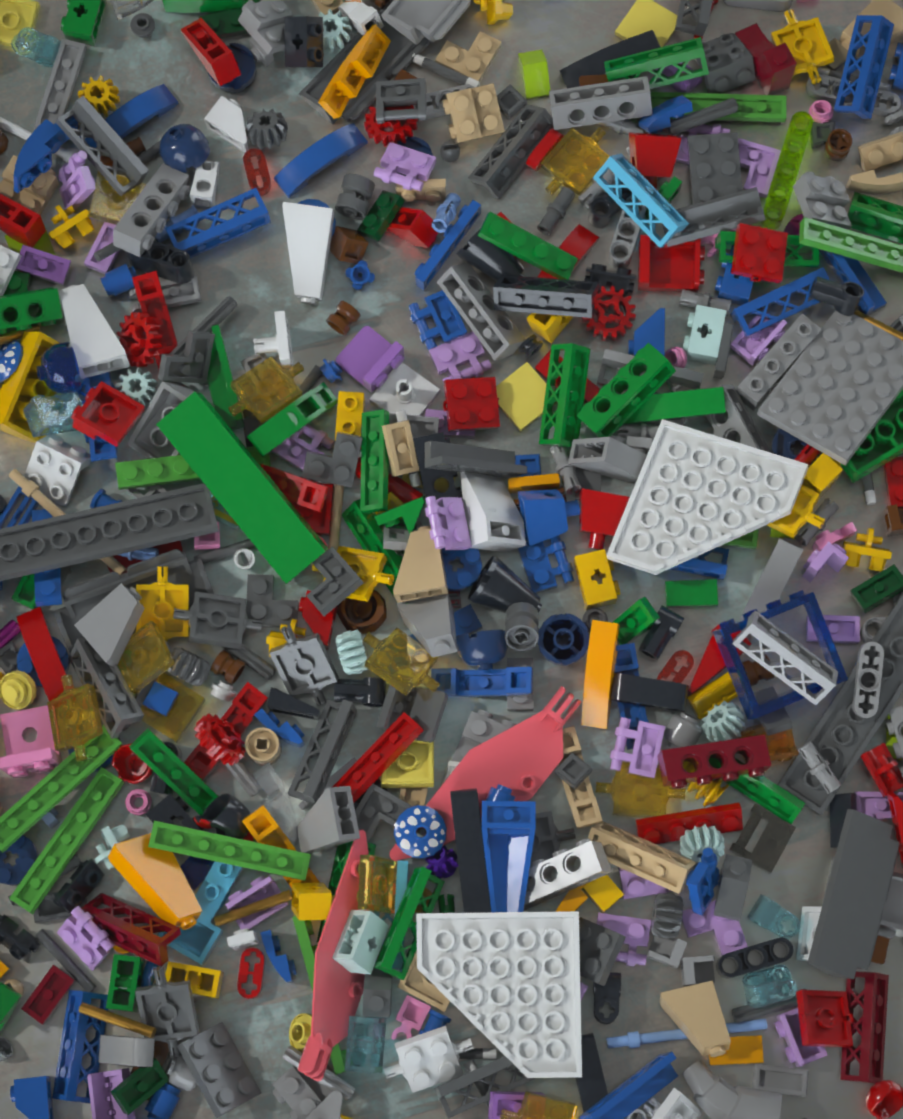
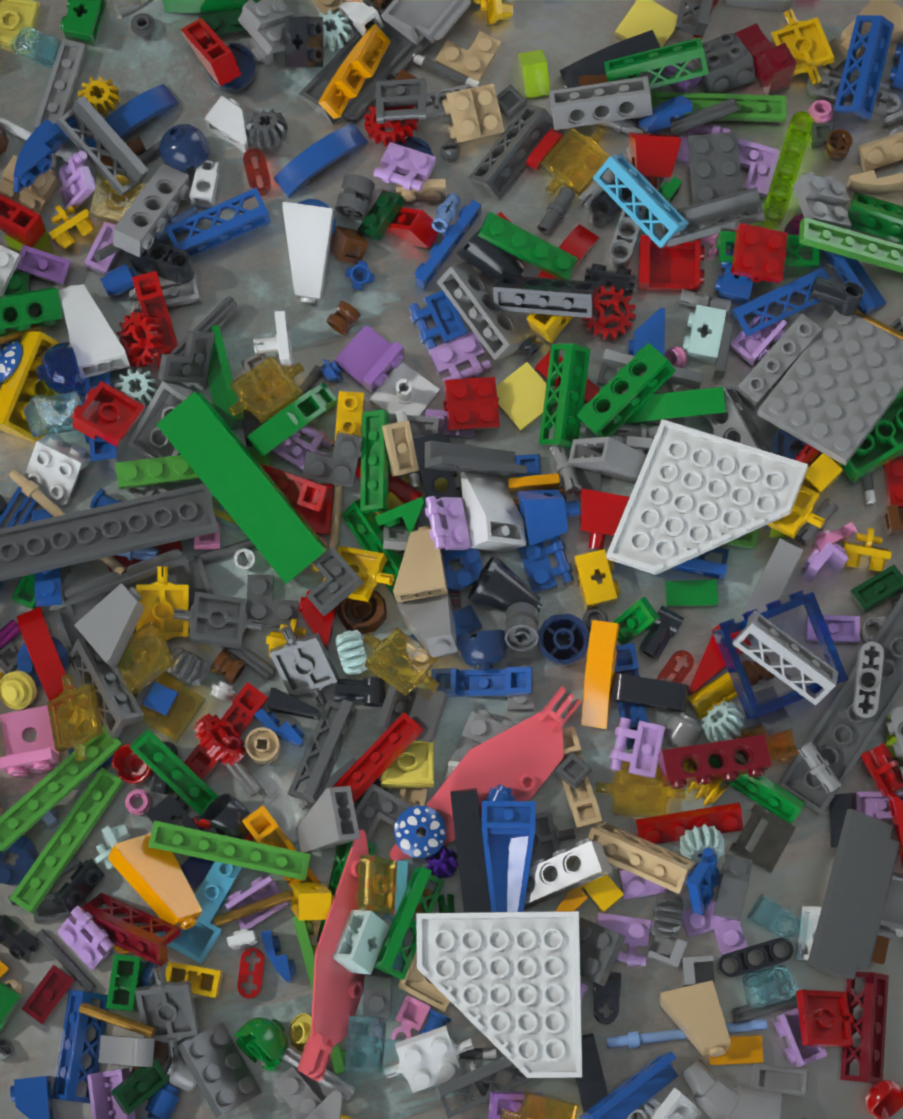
(263, 1040): none -> green cylinder

